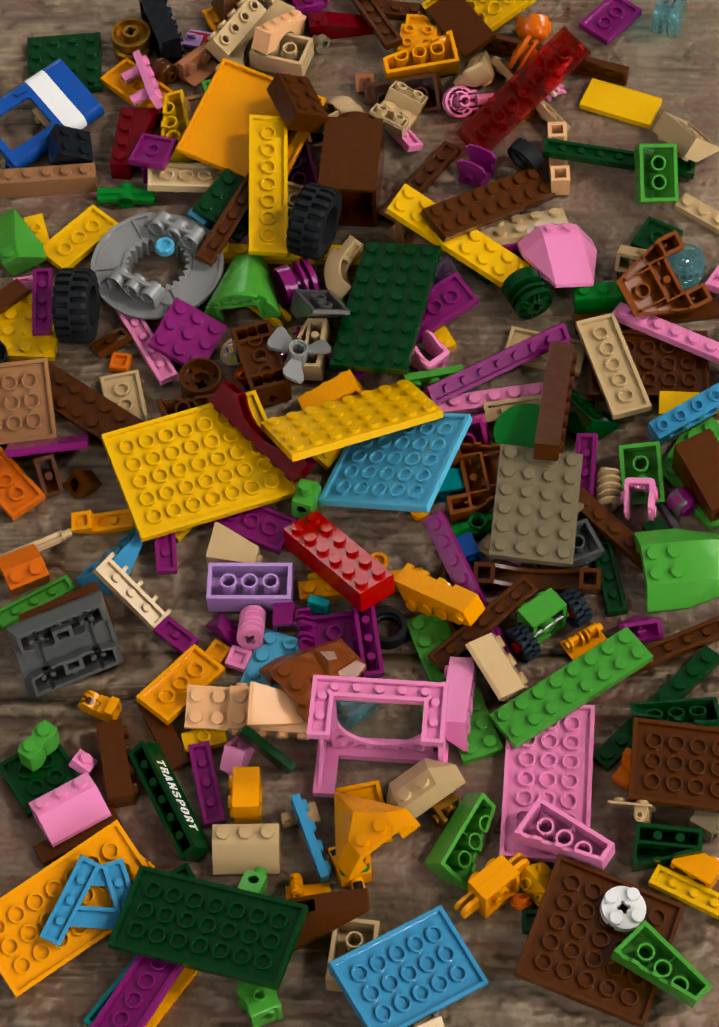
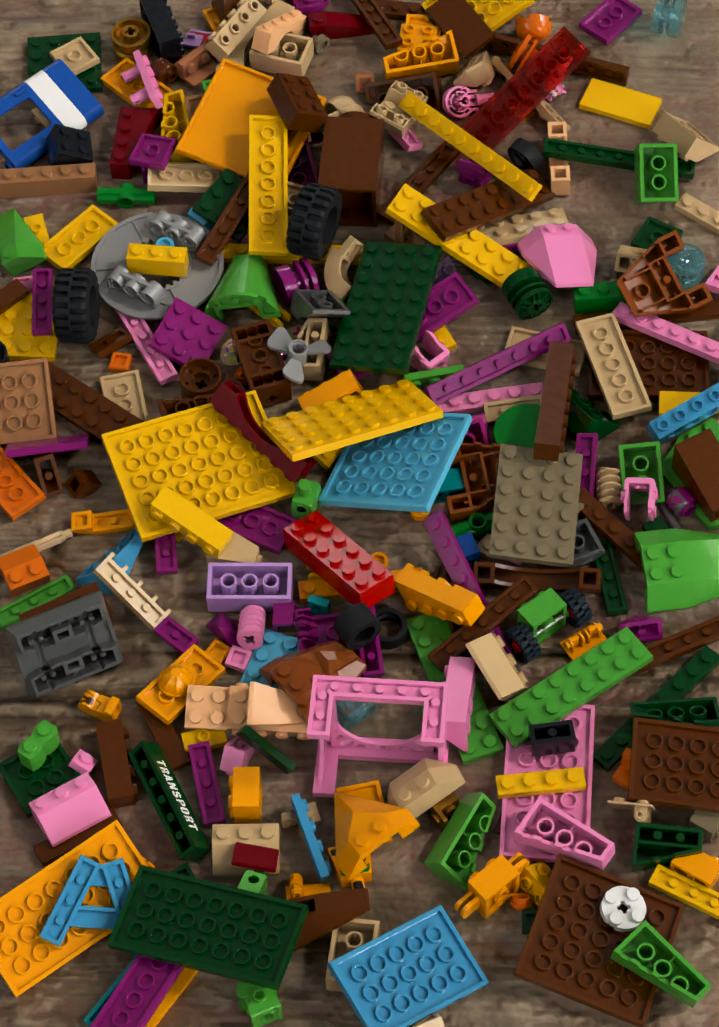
(76, 55): none -> tan tile
(157, 260): none -> yellow brick
(175, 680): none -> light orange piece
(191, 522): none -> yellow brick
(255, 857): none -> dark red slope
(357, 626): none -> black piece
(470, 146): none -> yellow plate
(540, 782): none -> yellow plate
(551, 738): none -> black brick

